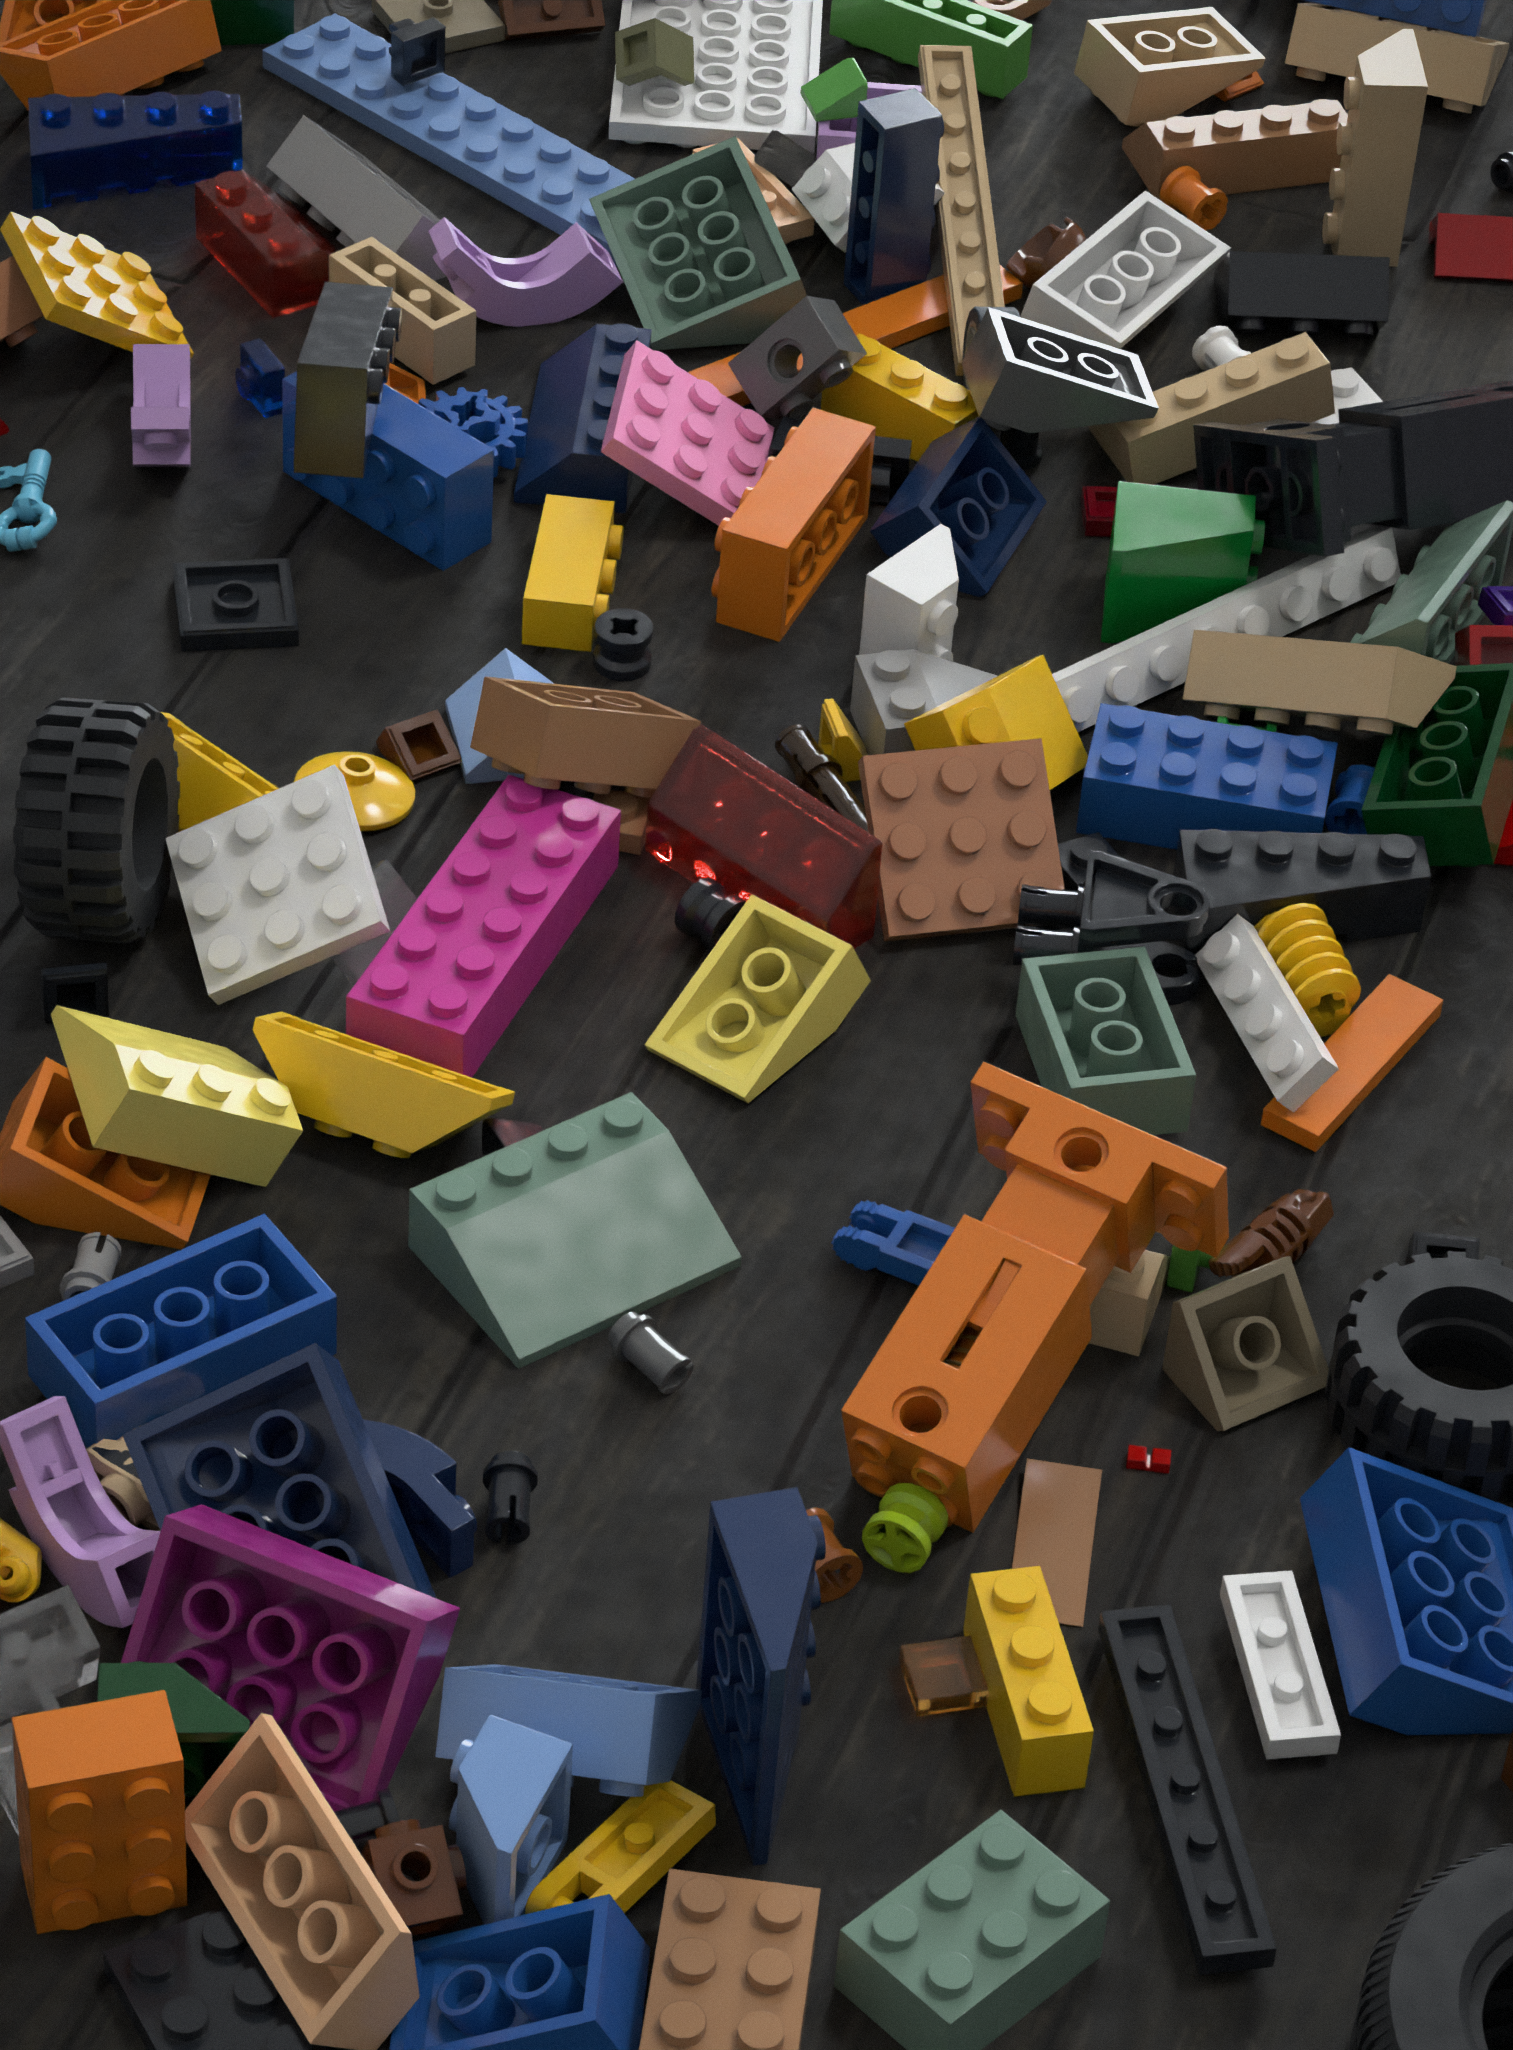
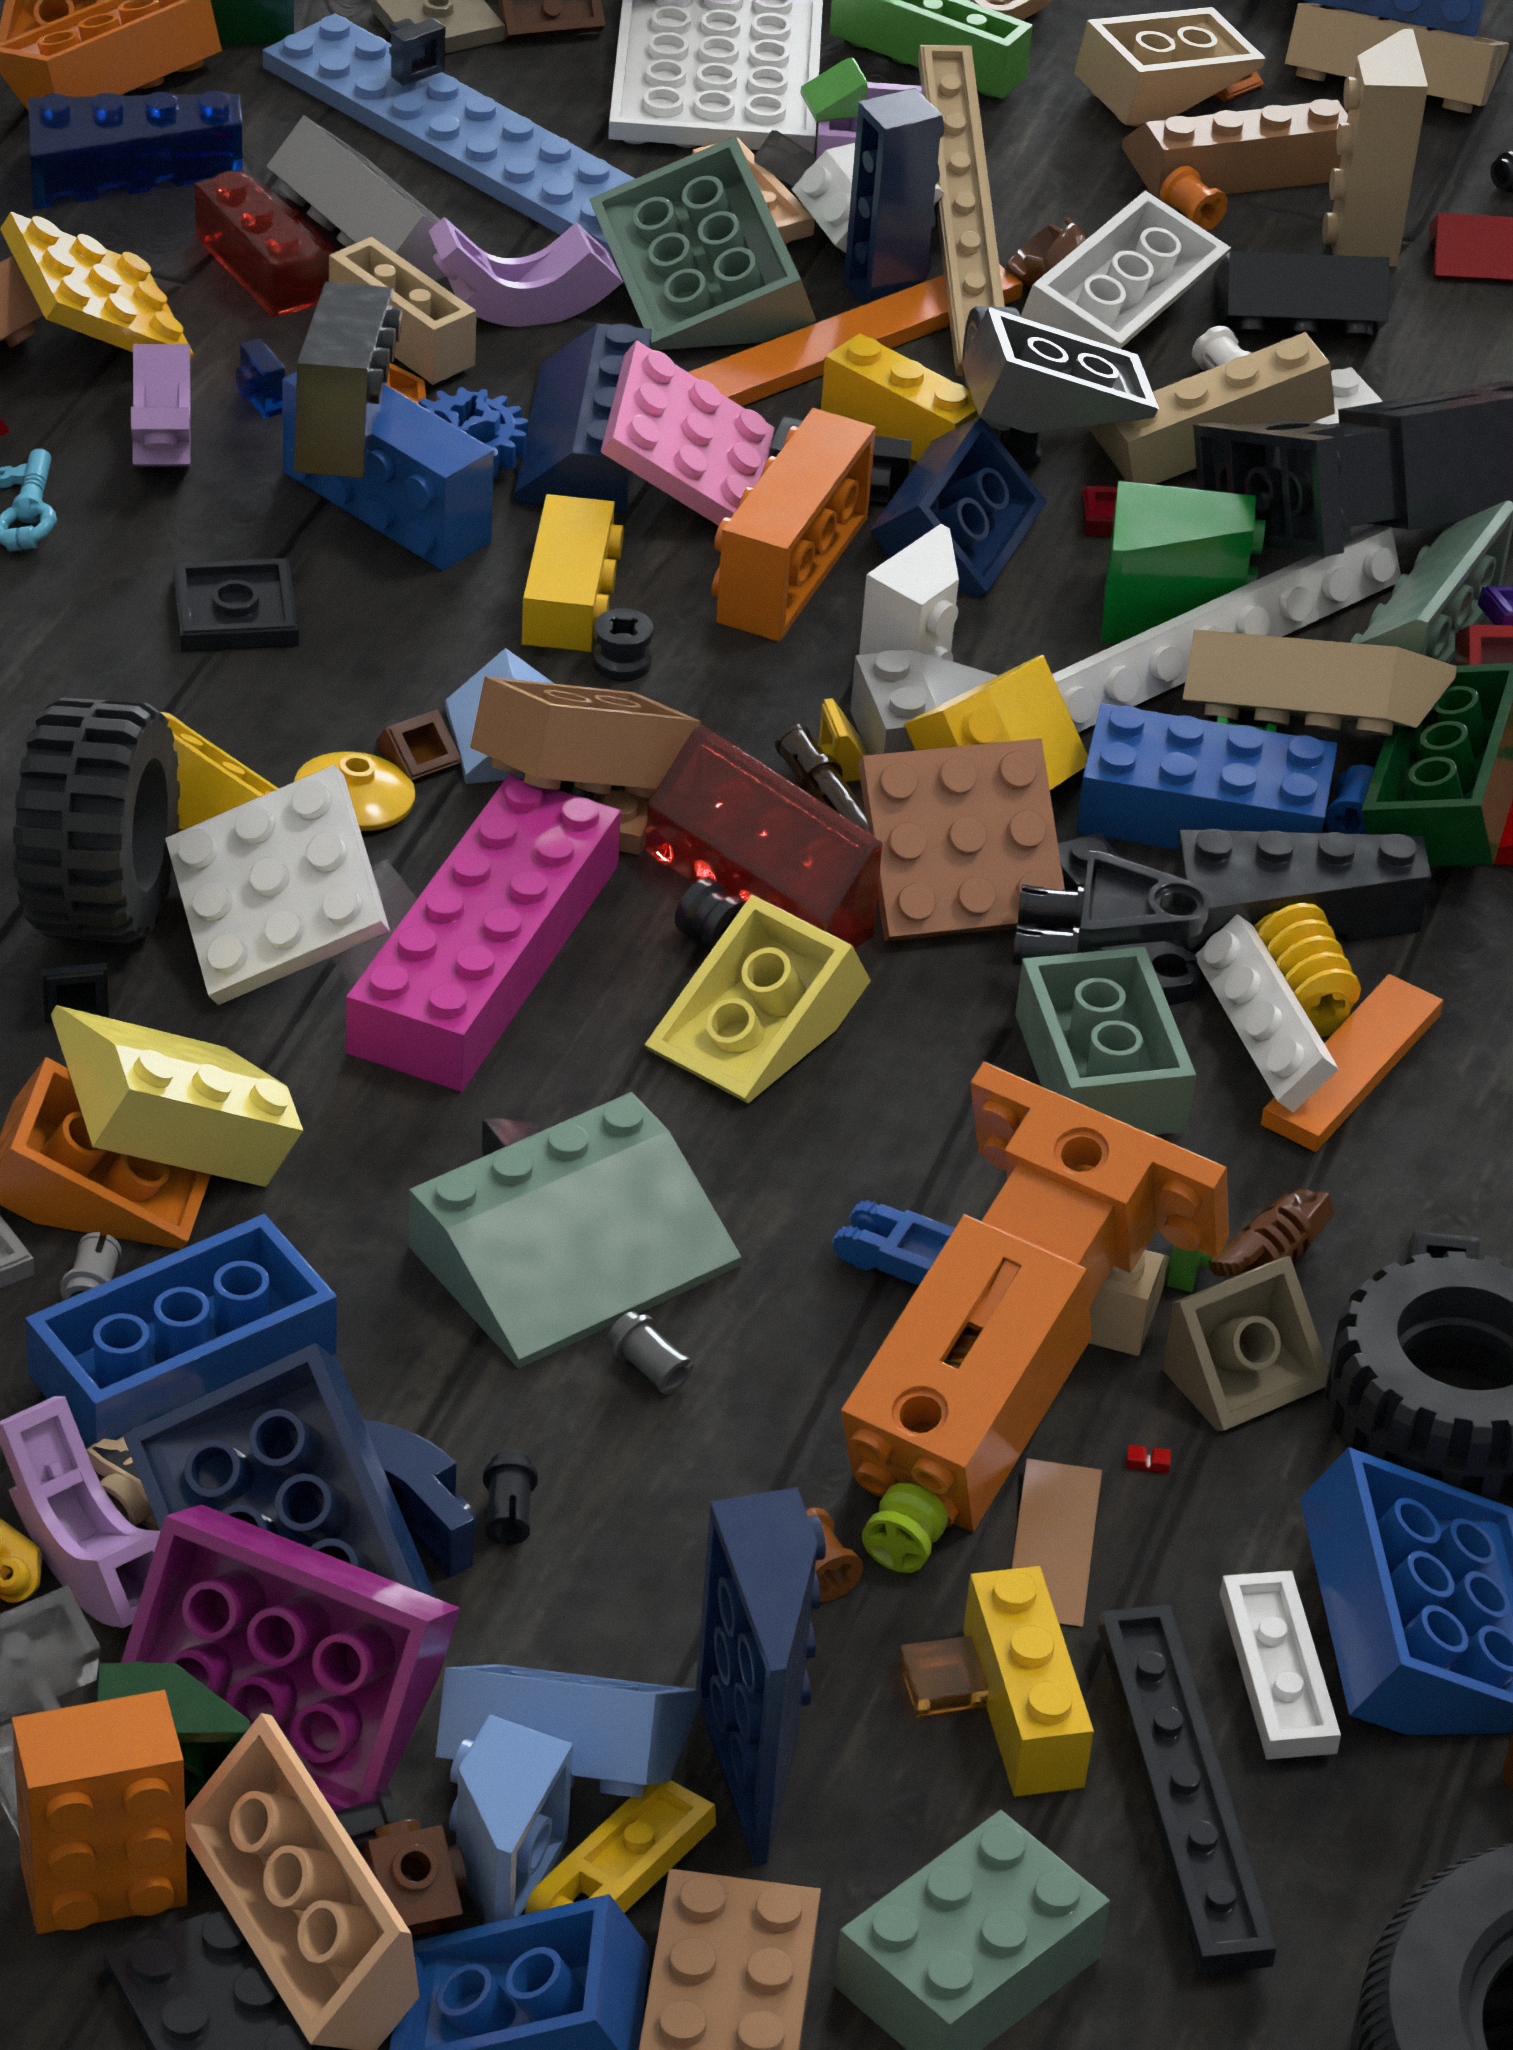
(371, 1088): yellow wedge -> none
(652, 51): olive panel -> none
(769, 363): dark grey brick -> none

